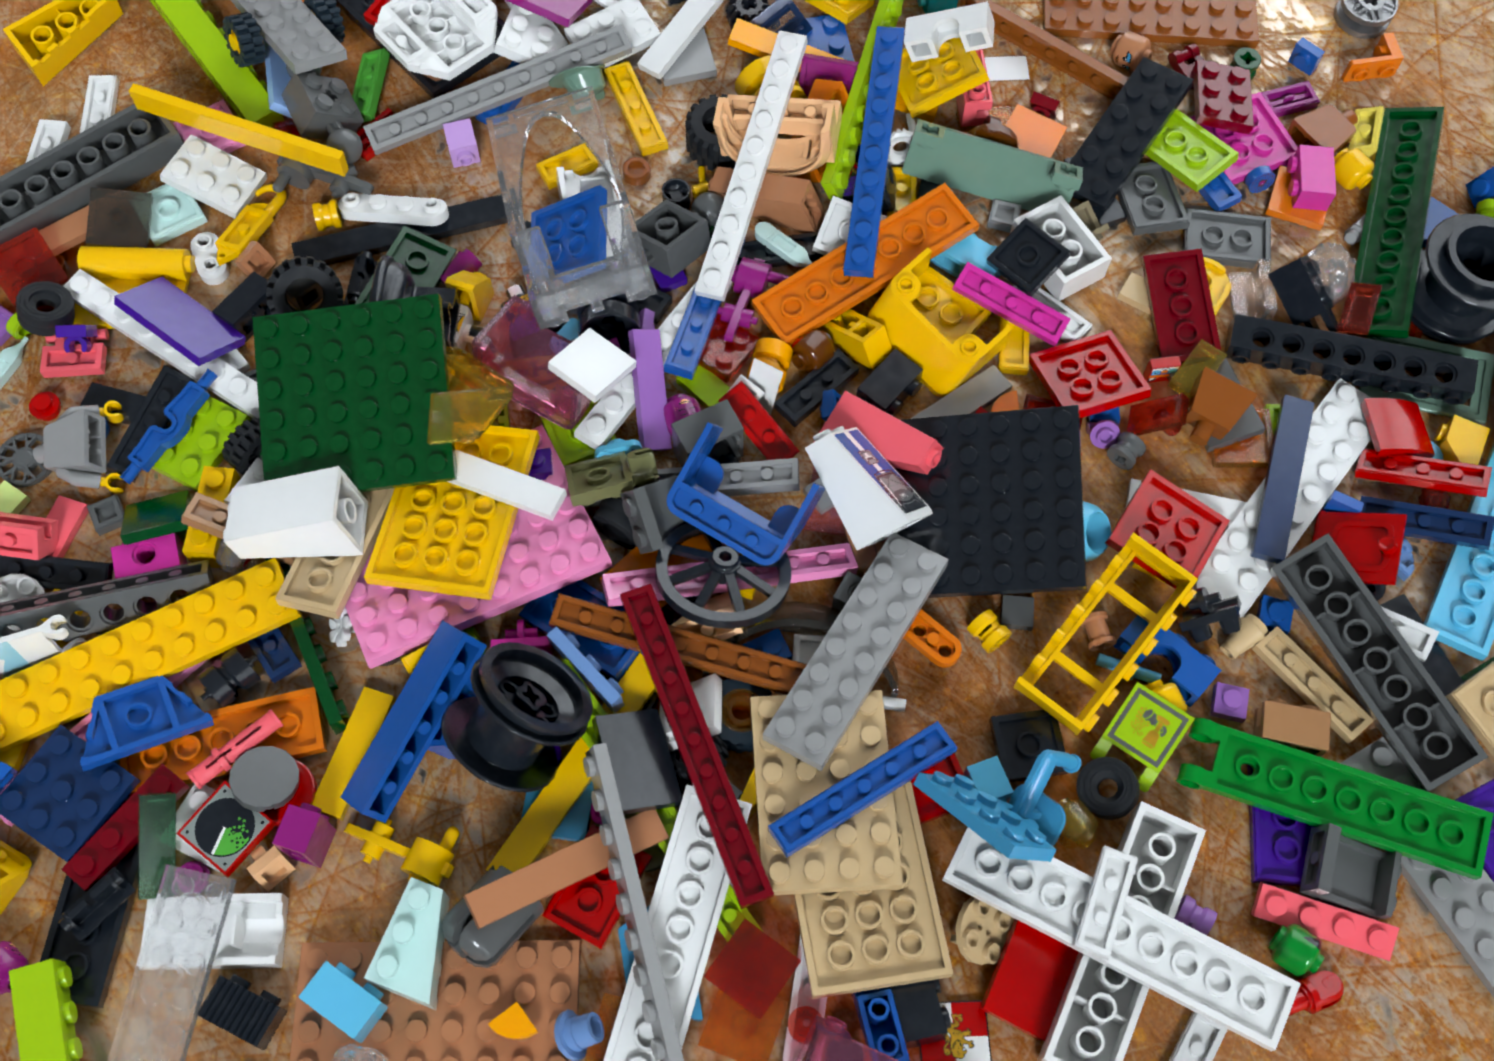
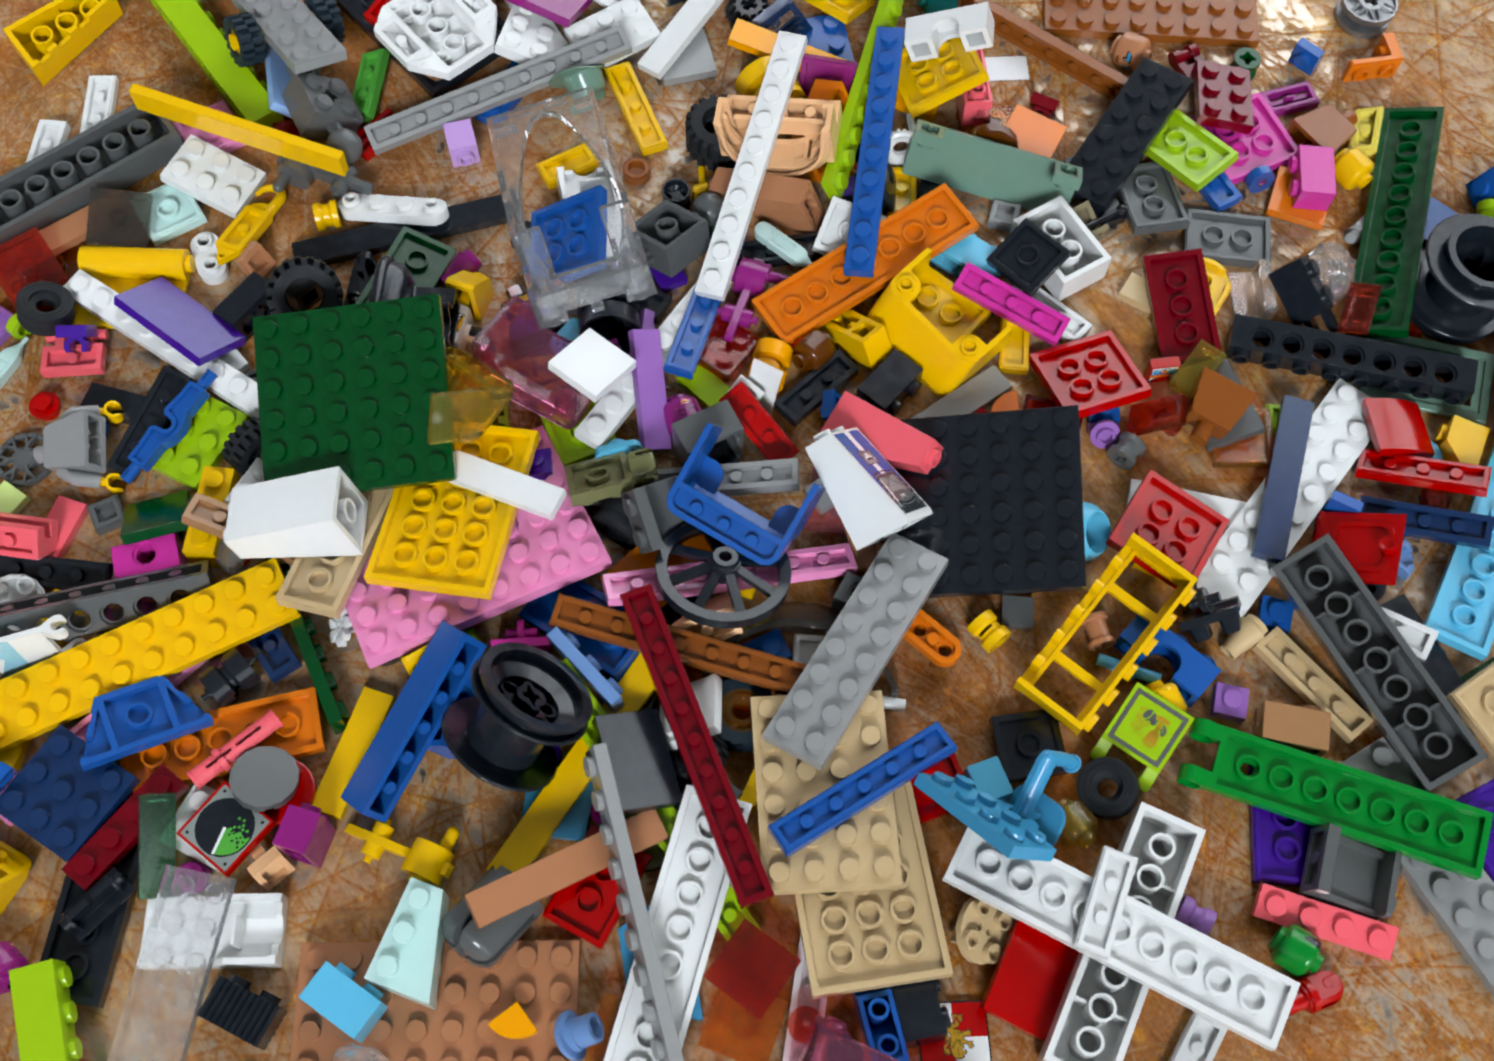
(1121, 209): none -> black hinge

